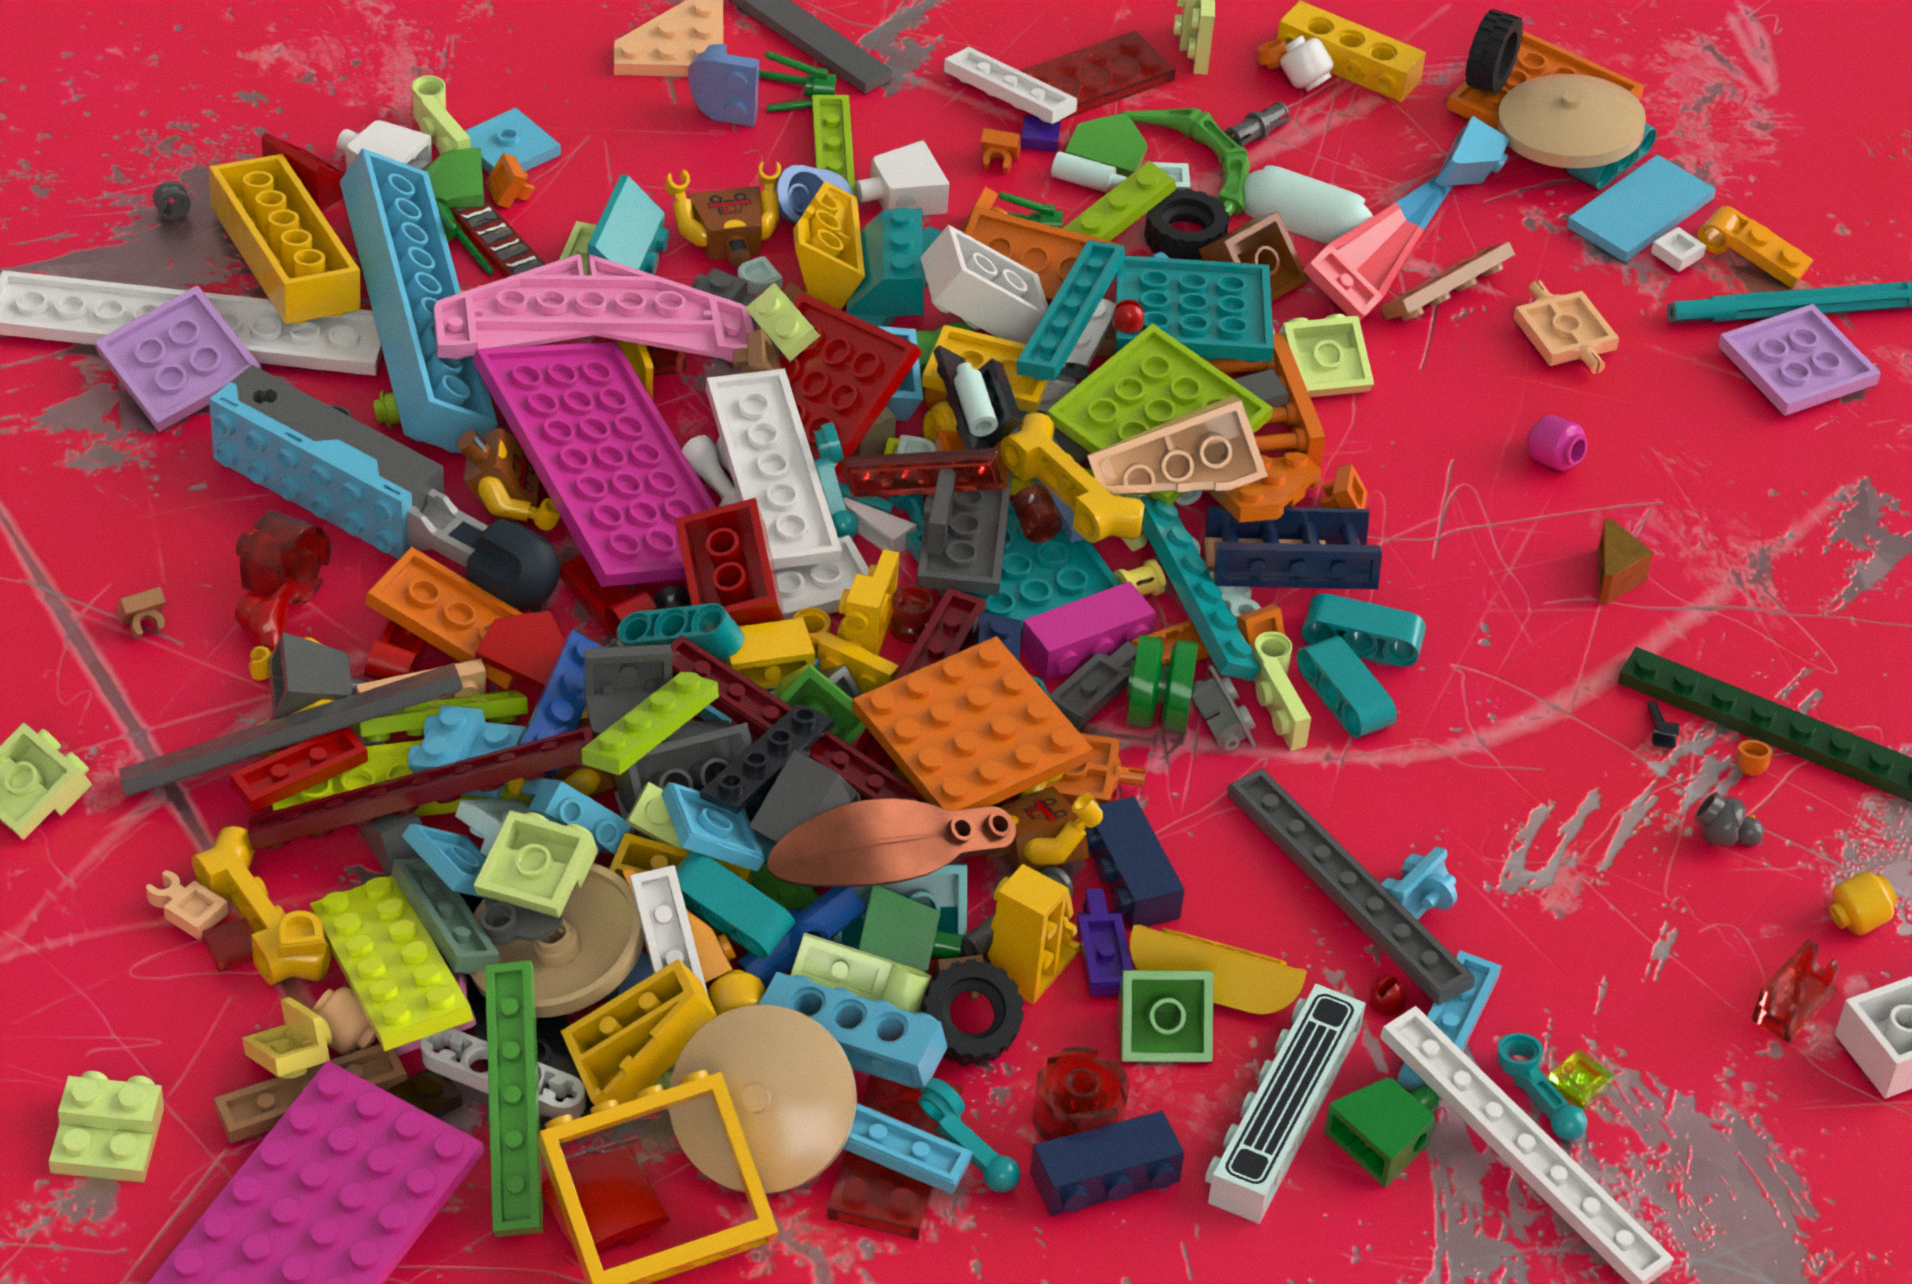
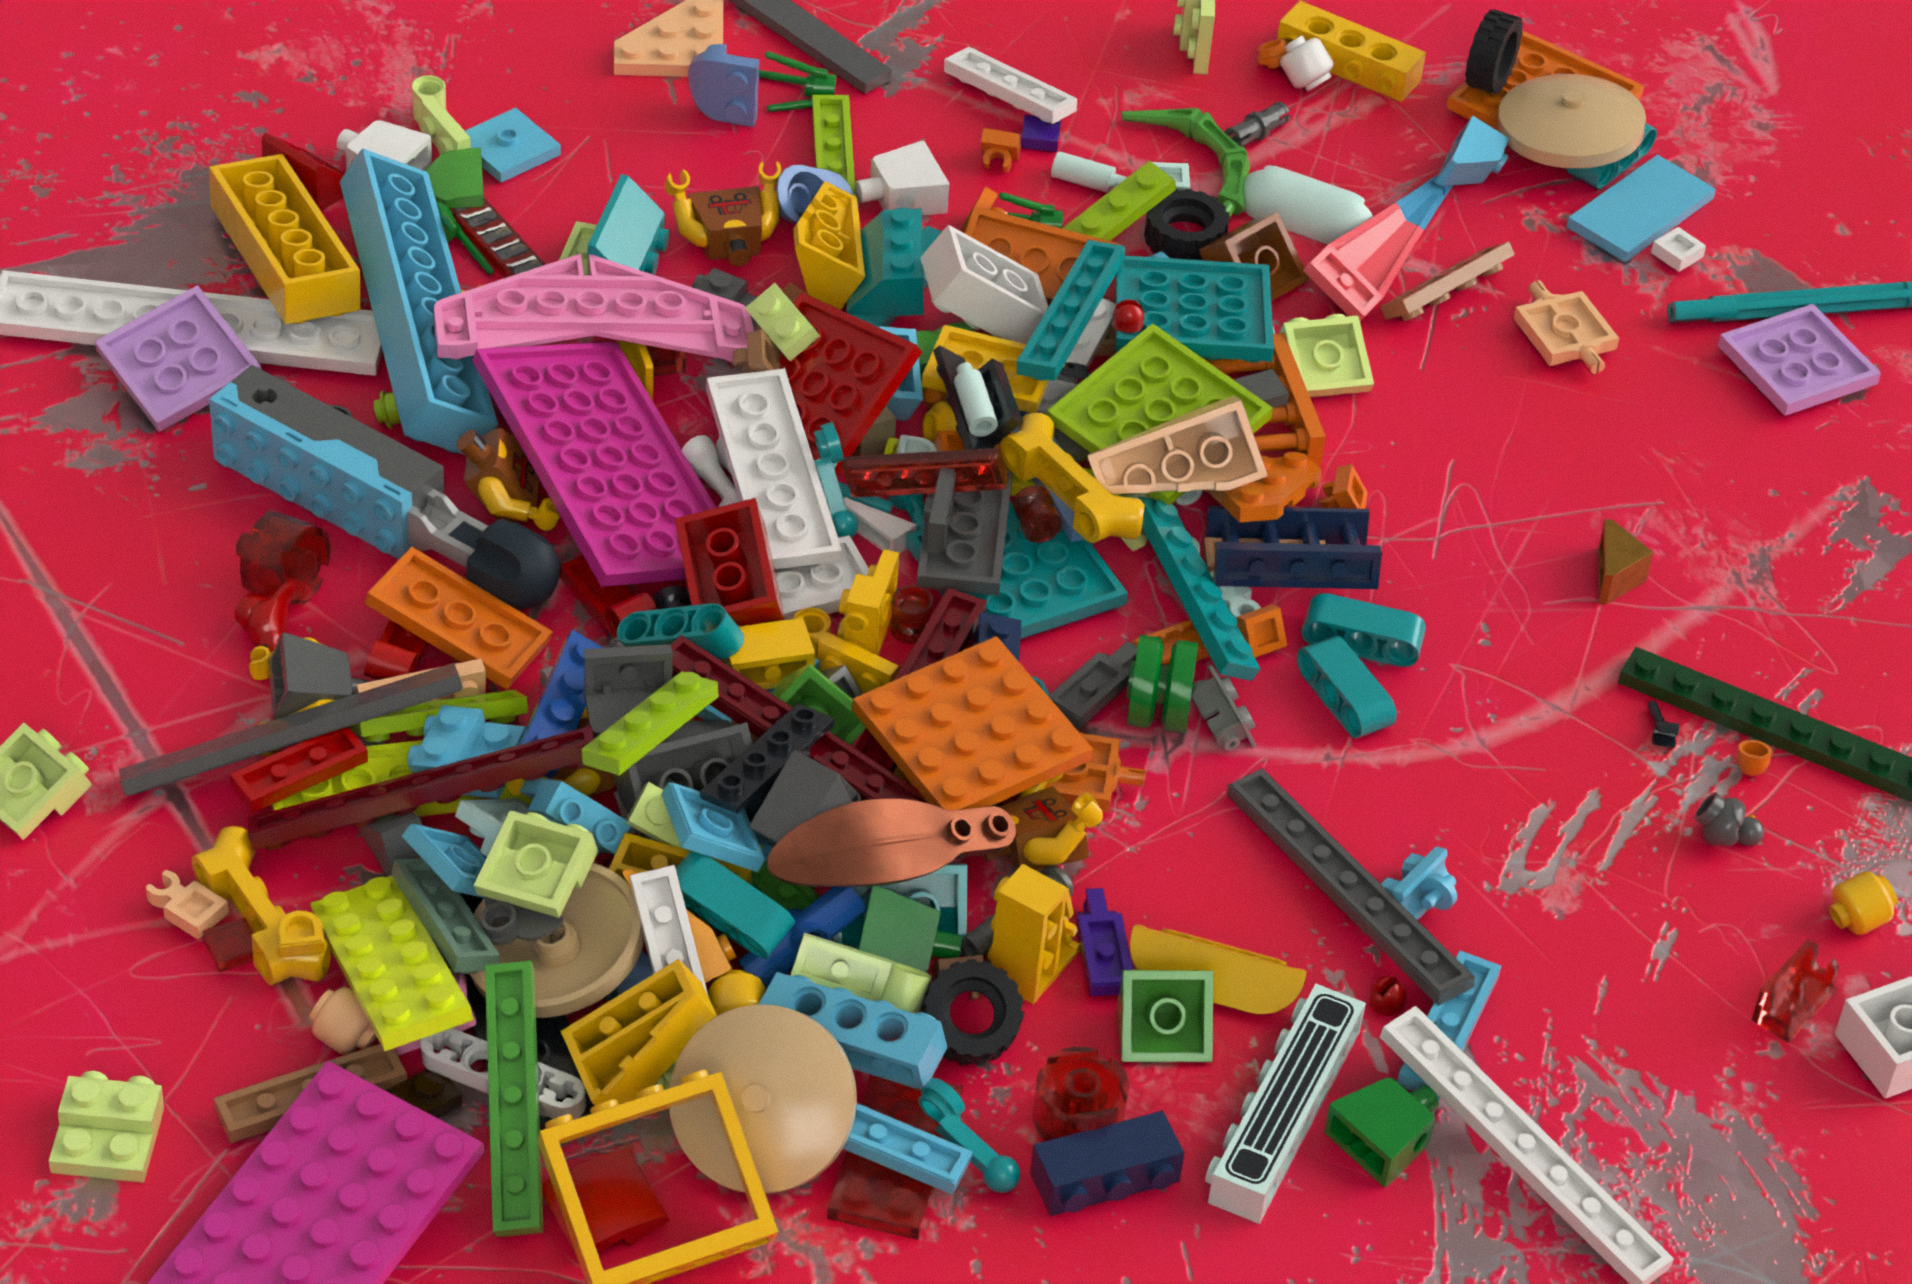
(141, 607): medium nougat tile -> none
(173, 210): dark grey bush -> none
(293, 1046): light yellow bracket -> none
(508, 181): orange tile -> none
(523, 646): red slope -> none
(759, 275): light aqua tile -> none
(1073, 633): dark pink brick -> none
(1105, 71): clear red plate -> none
(1110, 141): bright green slope -> none
(1134, 865): dark blue brick -> none
(1147, 586): light yellow bush -> none
(1276, 692): yellowish green plate -> none
(1557, 442): dark pink head -> none
(1566, 1120): teal piece -> none
(1581, 1079): clear neon green plate -> none
(1754, 242): light orange plate -> none

